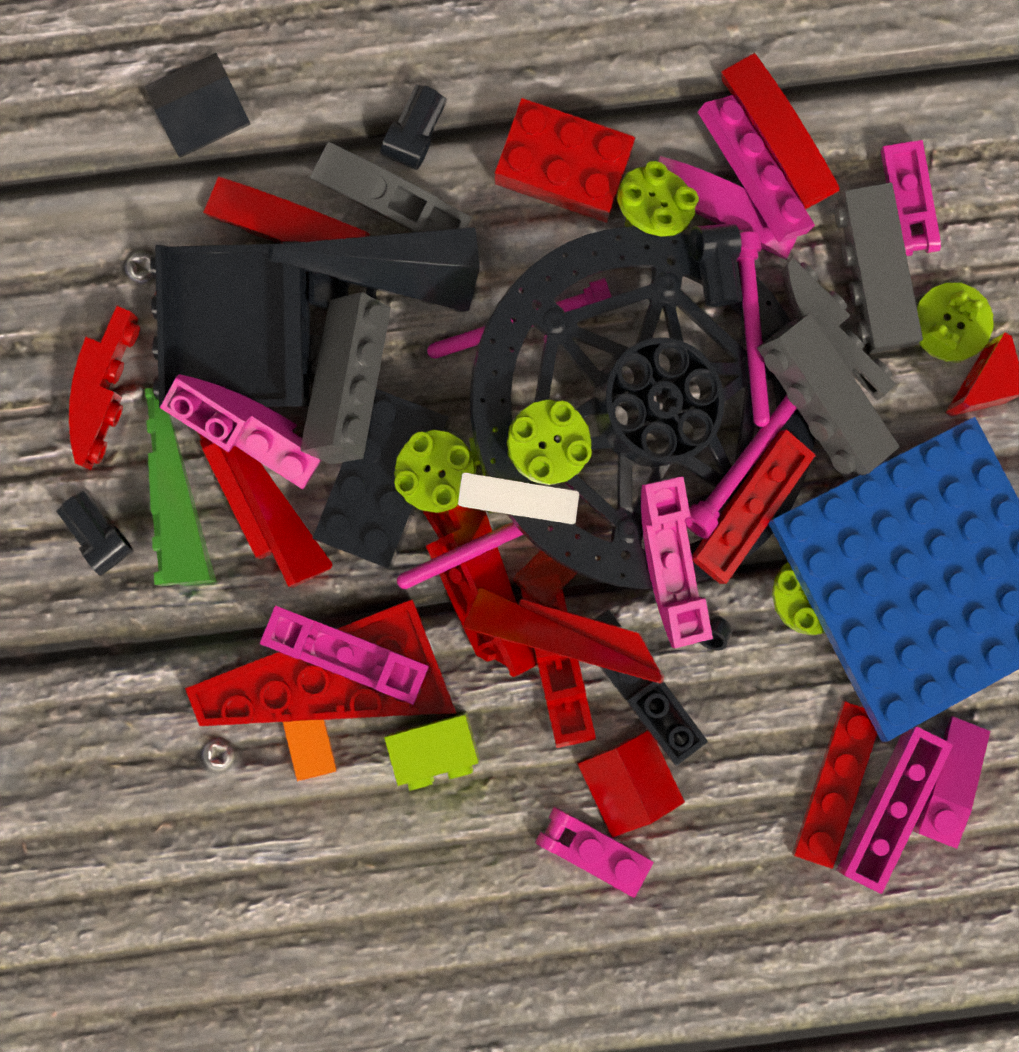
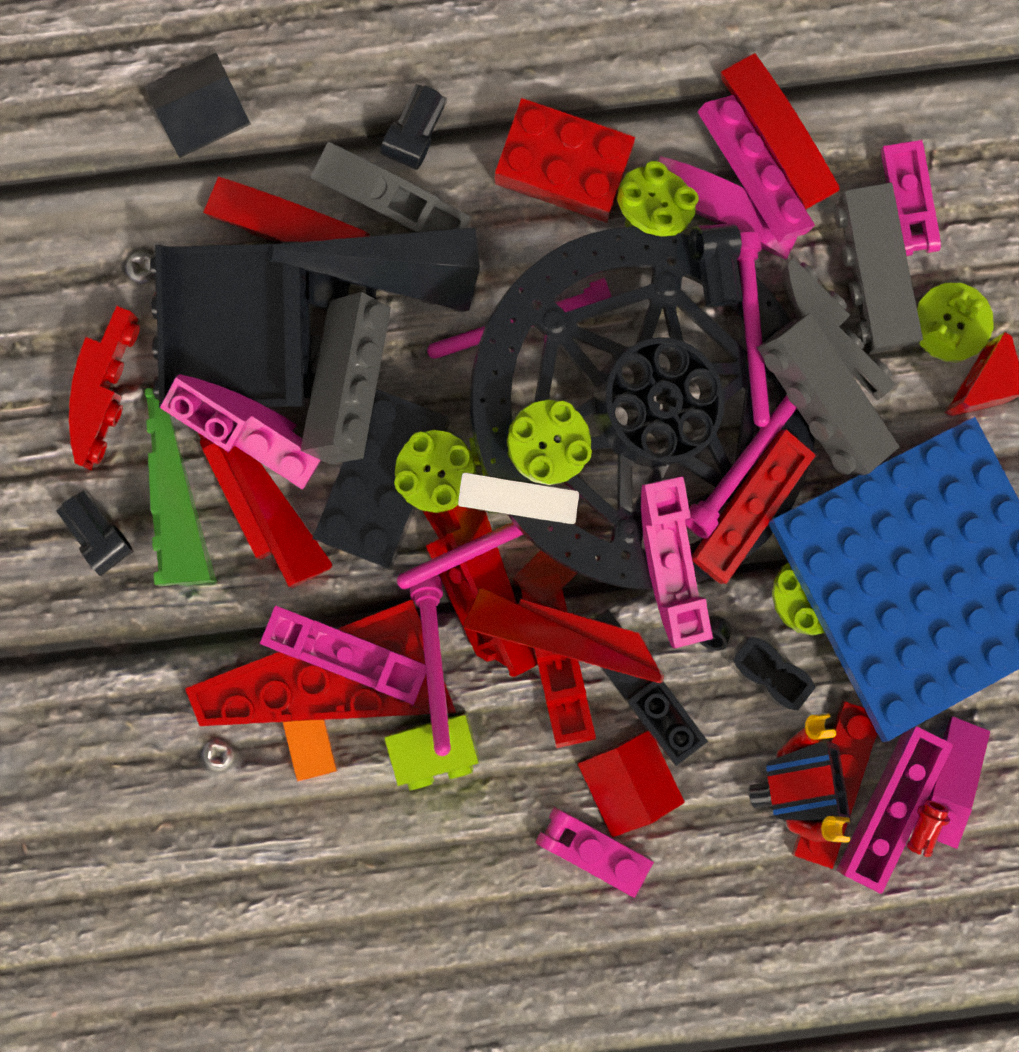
(427, 597): none -> dark pink piece
(780, 681): none -> black brick
(807, 784): none -> torso
(928, 827): none -> red pin

